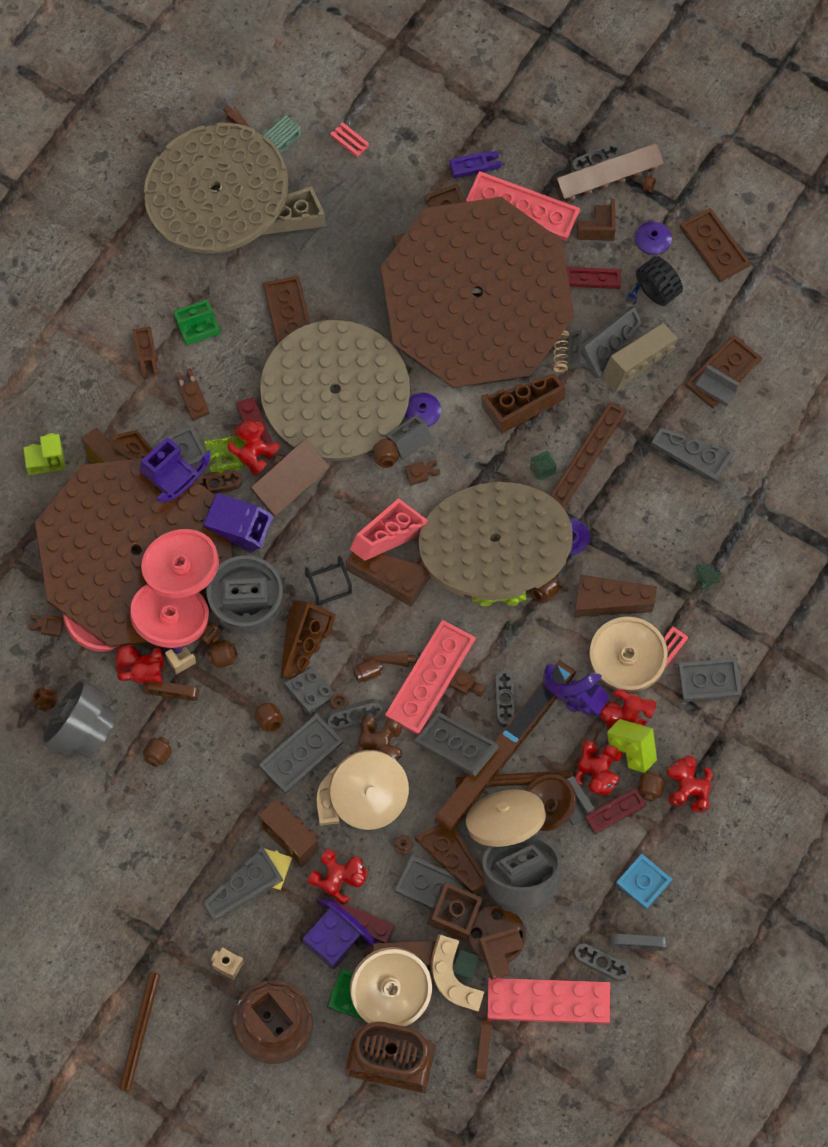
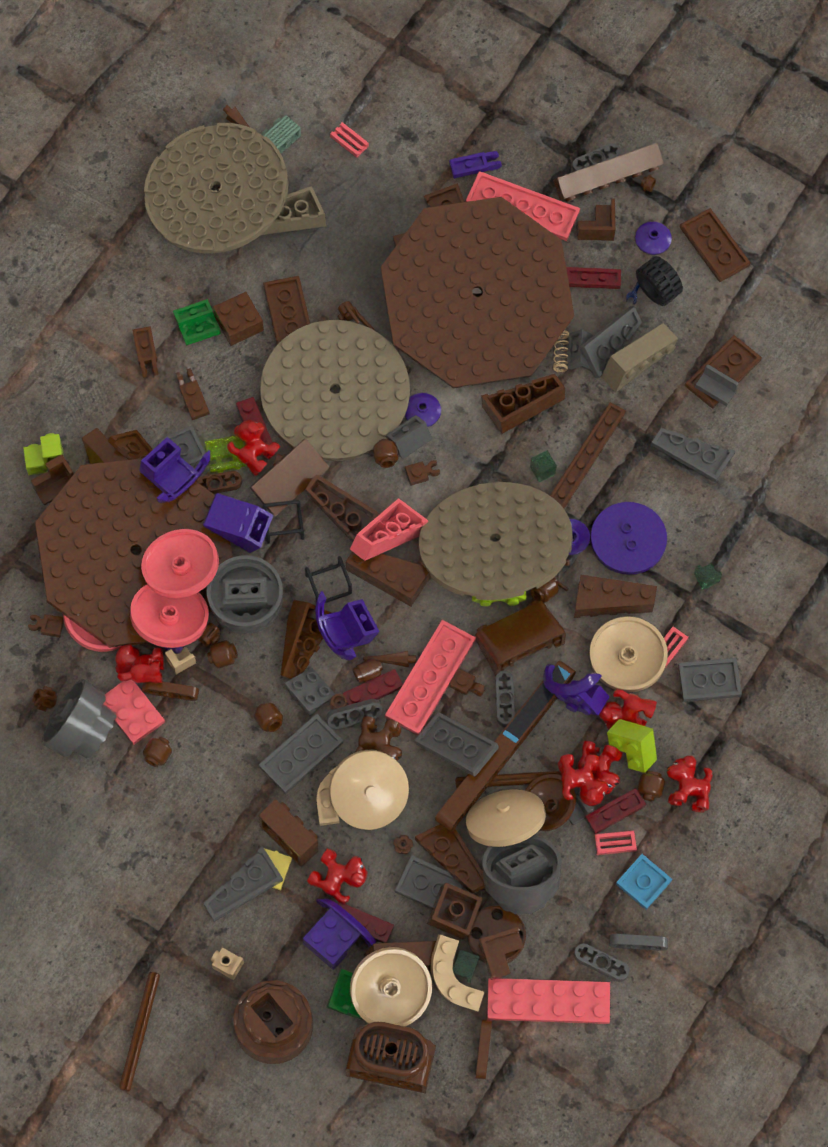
(52, 481): none -> reddish brown panel
(133, 711): none -> coral plate
(238, 318): none -> reddish brown brick
(301, 530): none -> black piece
(341, 508): none -> reddish brown wedge
(346, 628): none -> dark purple piece
(349, 312): none -> reddish brown plant
(375, 688): none -> dark red plate
(519, 636): none -> reddish brown windscreen
(592, 790): none -> red animal
(615, 843): none -> coral tile
(628, 538): none -> dark purple plate

